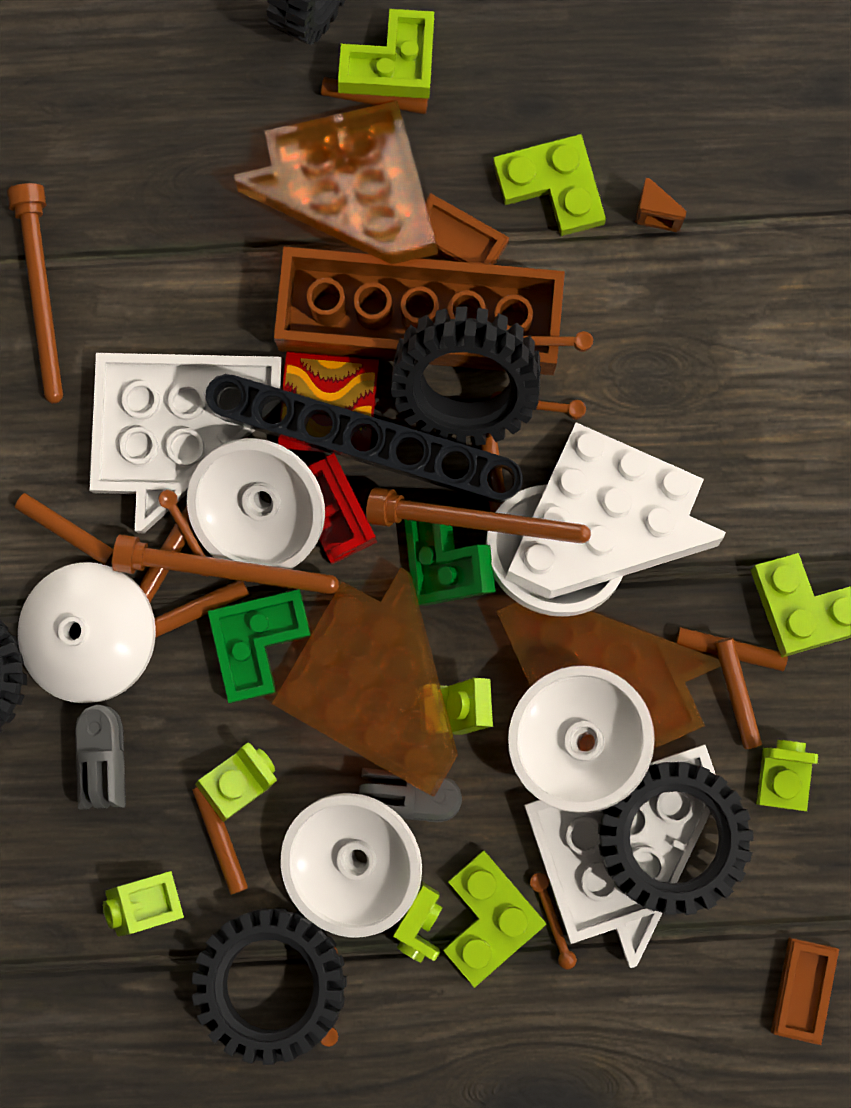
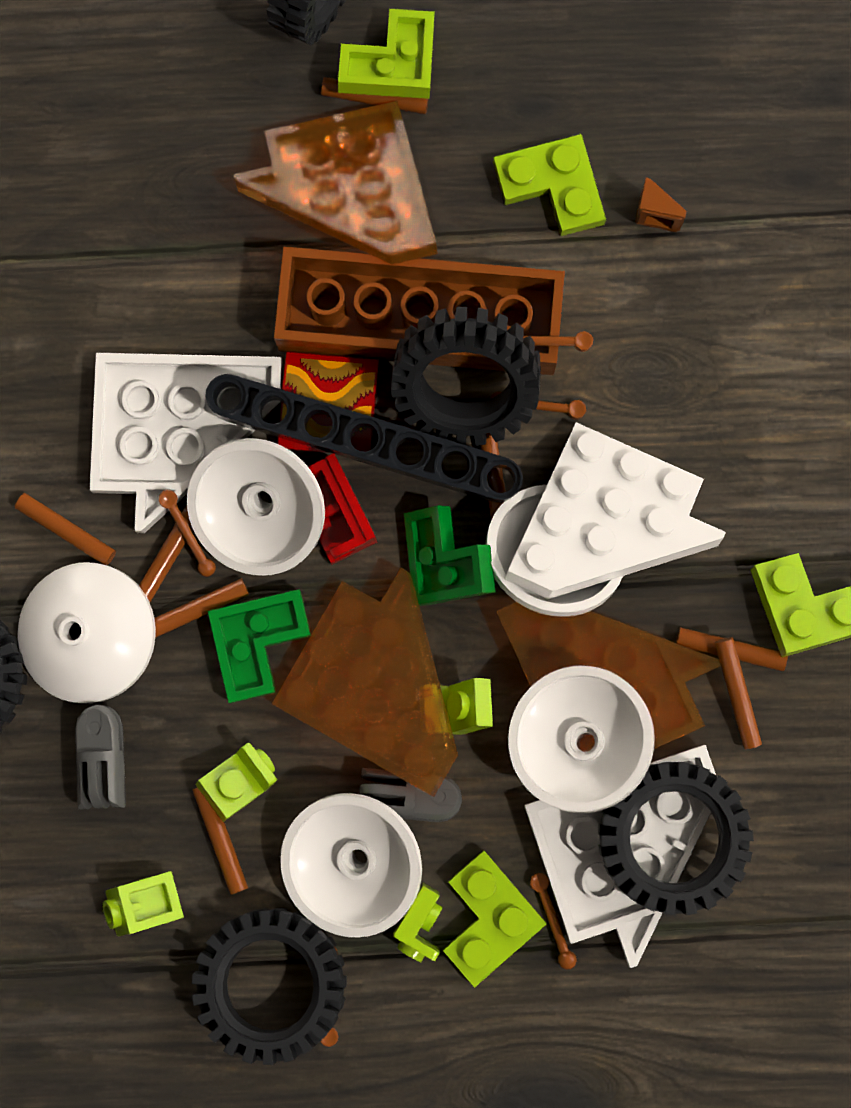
(28, 202): dark orange piece -> none
(133, 555): dark orange piece -> none
(387, 507): dark orange piece -> none
(463, 236): dark orange tile -> none
(785, 776): lime bracket -> none
(804, 991): dark orange tile -> none

